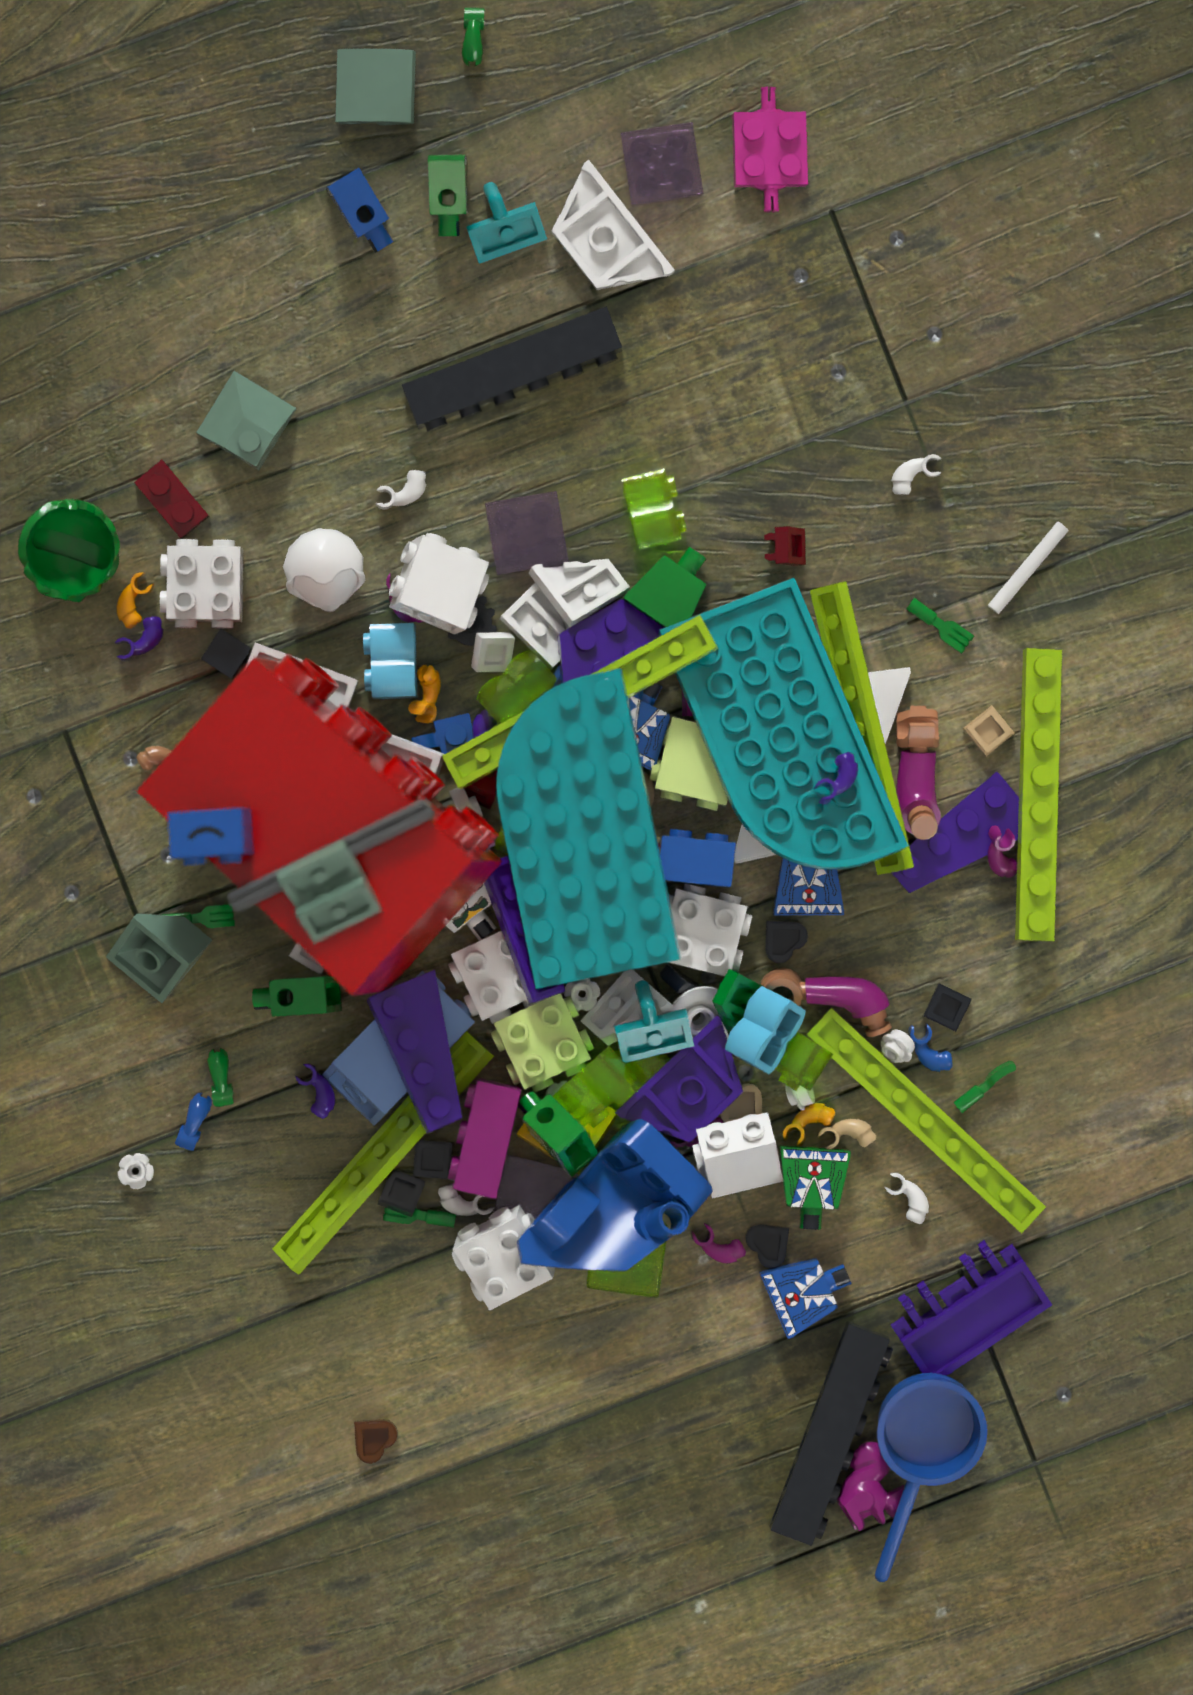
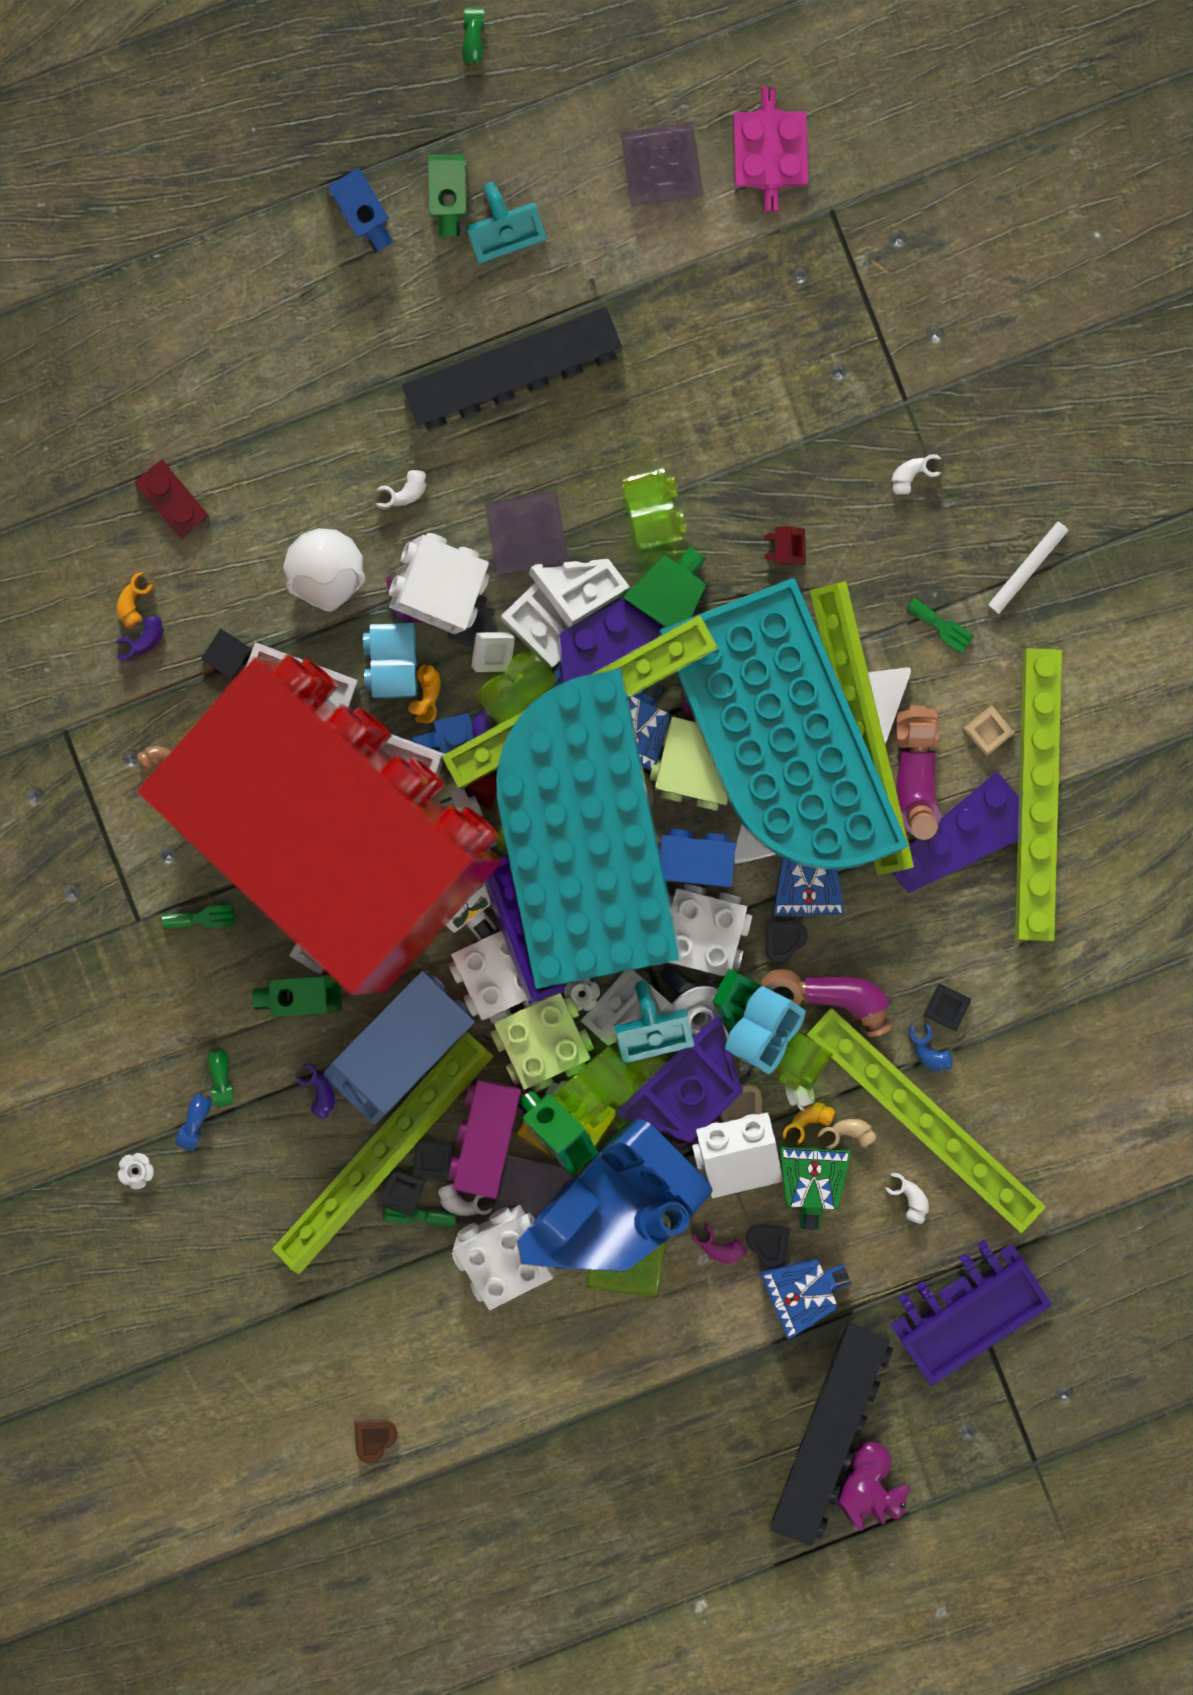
(69, 549): green piece -> none
(158, 951): sand green slope -> none
(203, 583): white brick -> none
(210, 834): blue brick -> none
(246, 420): sand green slope -> none
(329, 891): sand green slope -> none
(357, 843): dark grey axle -> none
(375, 86): sand green slope -> none
(418, 1042): dark purple wing -> none
(605, 235): white wing -> none
(846, 777): dark purple arm -> none
(897, 1046): white plate -> none
(930, 1437): blue piece -> none
(977, 1092): green piece -> none
(998, 862): magenta arm -> none

